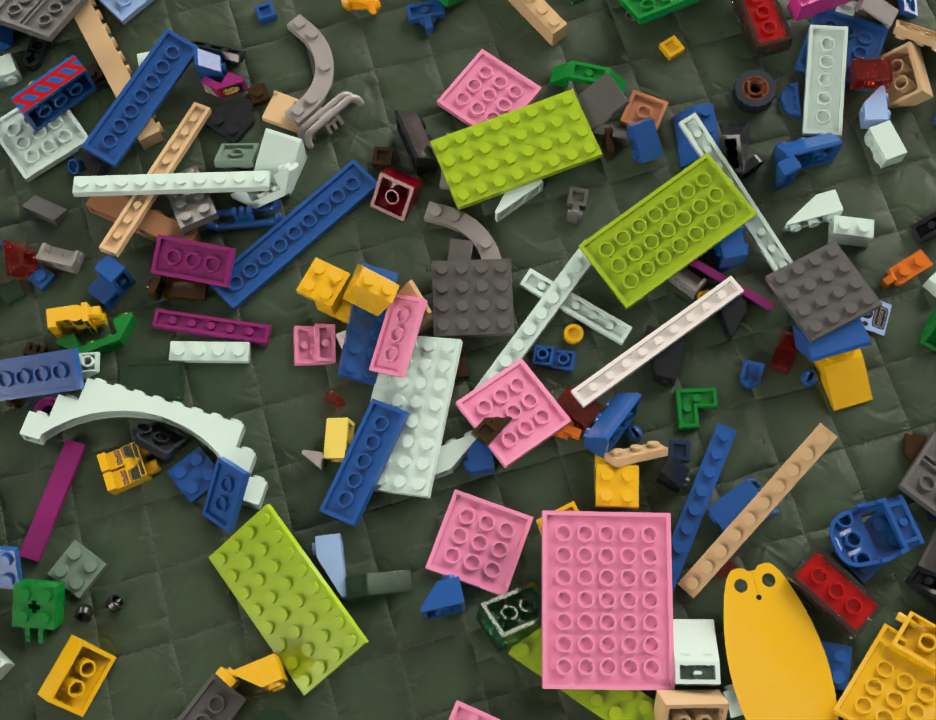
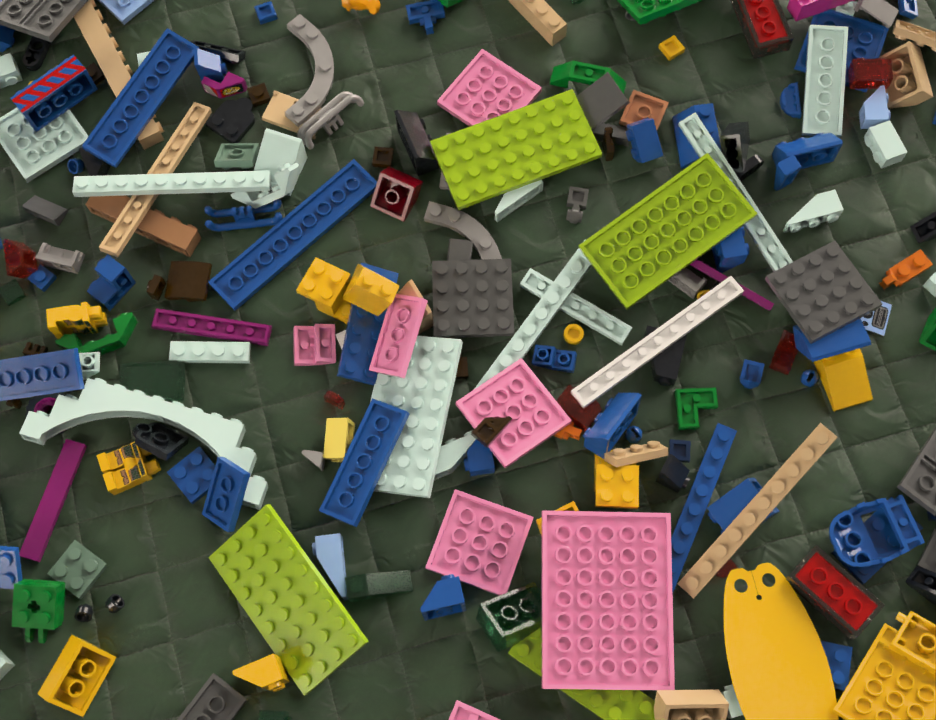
(193, 208): dark grey plate -> none
(193, 261): magenta plate -> none
(228, 677): yellow plate -> none
(695, 653): light aqua slope -> none
(731, 316): black slope -> none
(757, 81): black wheel -> none
(851, 231): light aqua brick -> none
(912, 445): dark brown tile -> none

